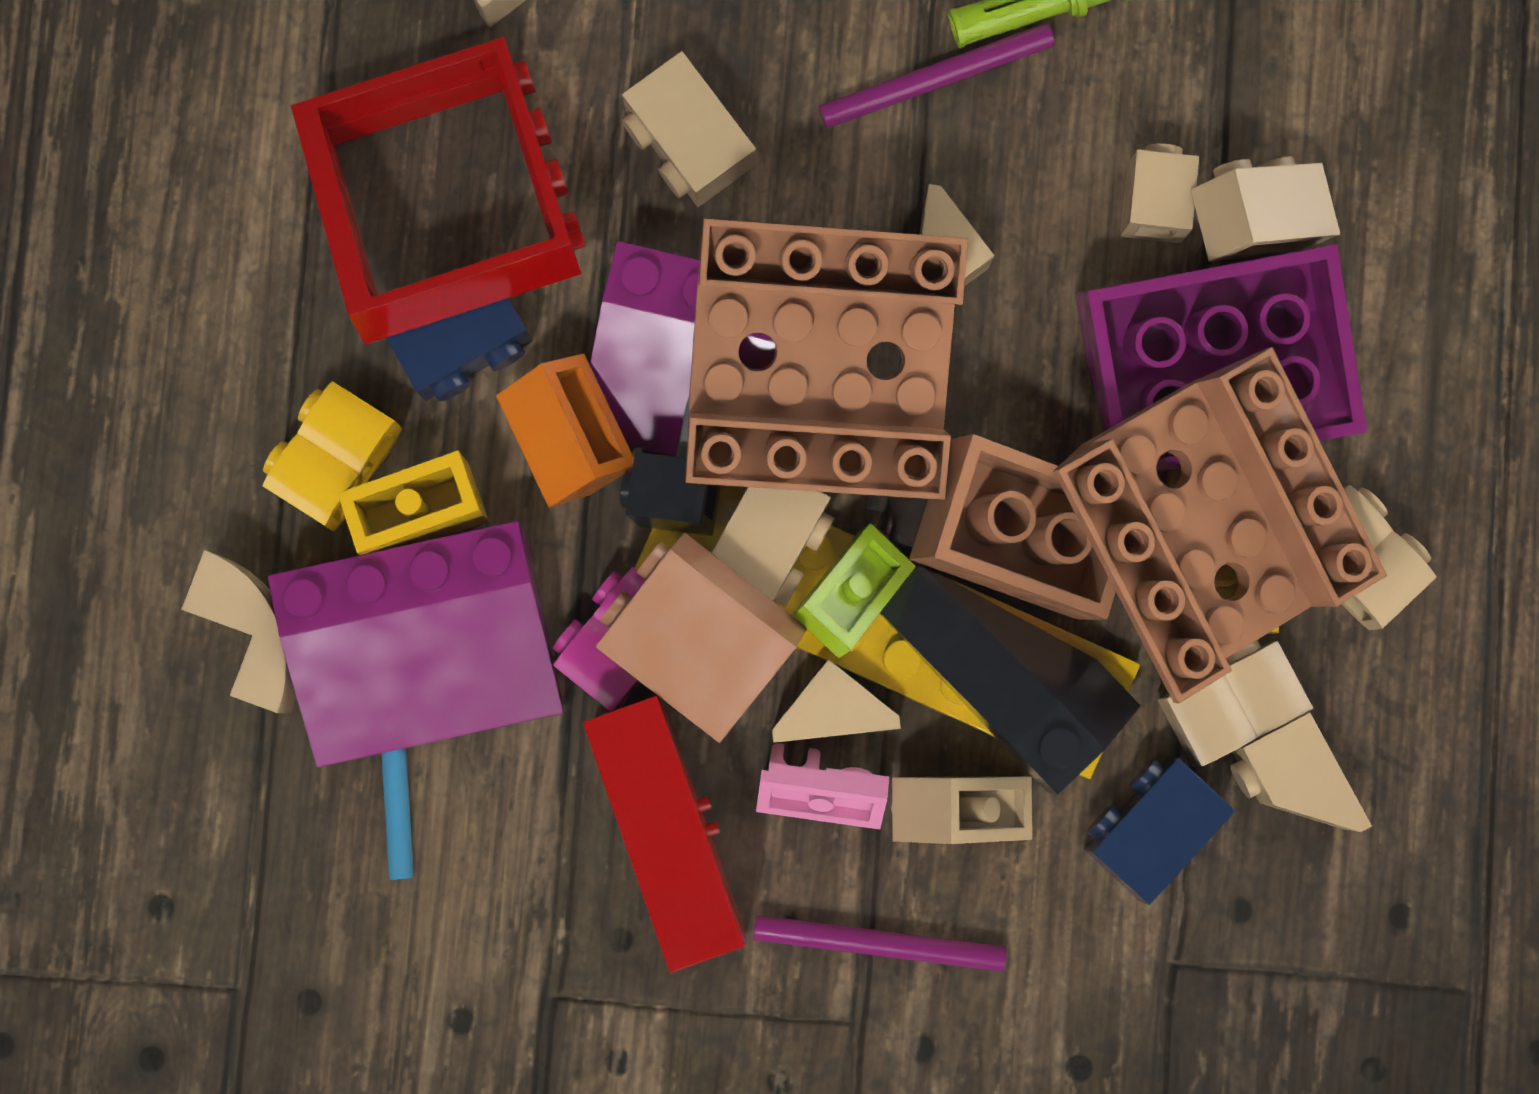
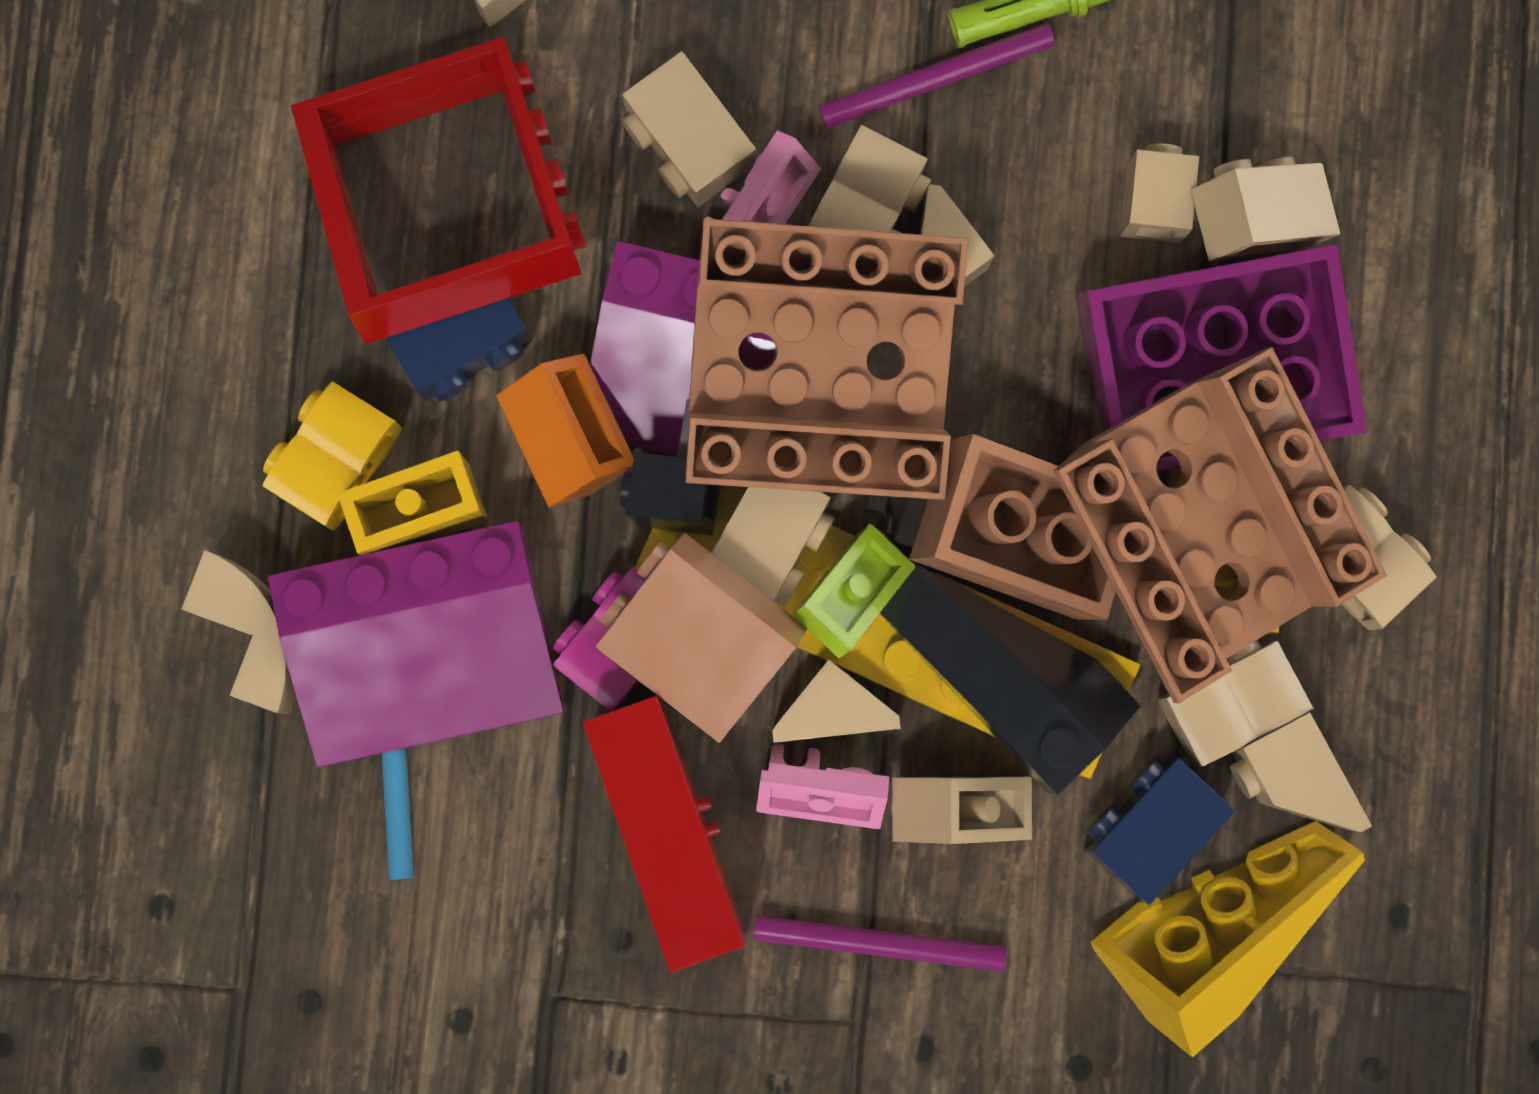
(774, 183): none -> bright pink plate
(873, 185): none -> tan brick
(1215, 945): none -> yellow wedge

